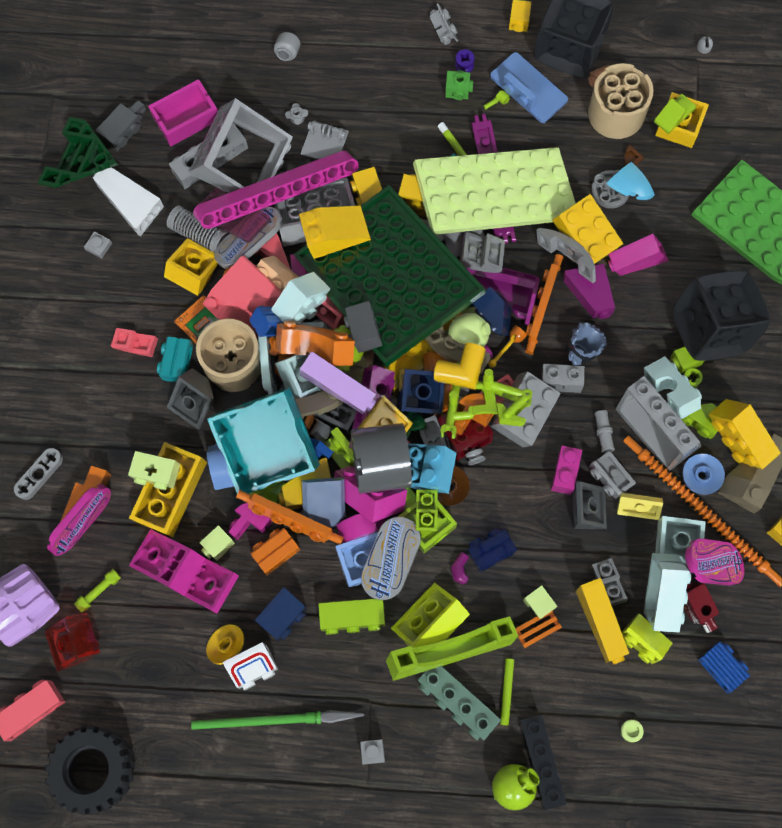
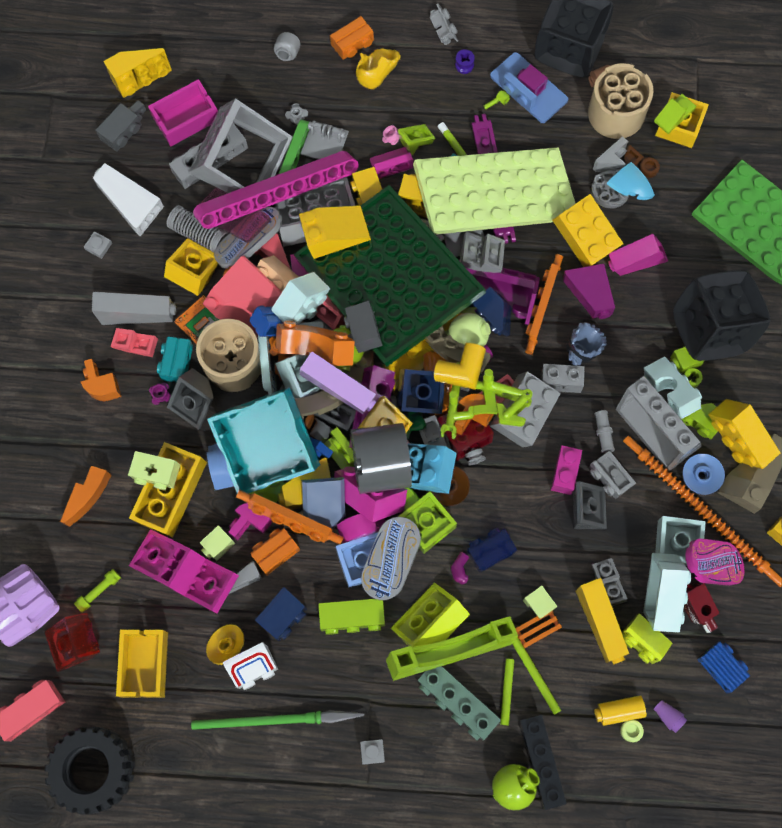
(39, 482): light grey beam -> none
(78, 519): dark pink tile -> none
(81, 158): dark green wedge -> none
(99, 387): none -> orange brick
(132, 308): none -> light grey slope
(137, 69): none -> yellow slope
(142, 664): none -> yellow piece
(154, 390): none -> magenta plate
(247, 576): none -> light grey slope
(295, 148): none -> bright green beam
(352, 38): none -> orange brick
(375, 67): none -> yellow piece
(390, 135): none -> bright pink plate
(392, 162): none -> dark pink panel
(415, 136): none -> lime slope
(426, 510): lime slope -> none
(458, 85): bright green brick -> none
(516, 335): hinge -> none
(520, 16): yellow brick -> none
(533, 79): none -> magenta brick
(536, 676): none -> lime bar
(554, 240): light grey slope -> none
(611, 158): none -> light grey slope
(620, 710): none -> yellow brick
(639, 506): light yellow plate -> none
(649, 167): none -> reddish brown tile
(670, 716): none -> medium lavender cone
(701, 45): light grey hinge -> none

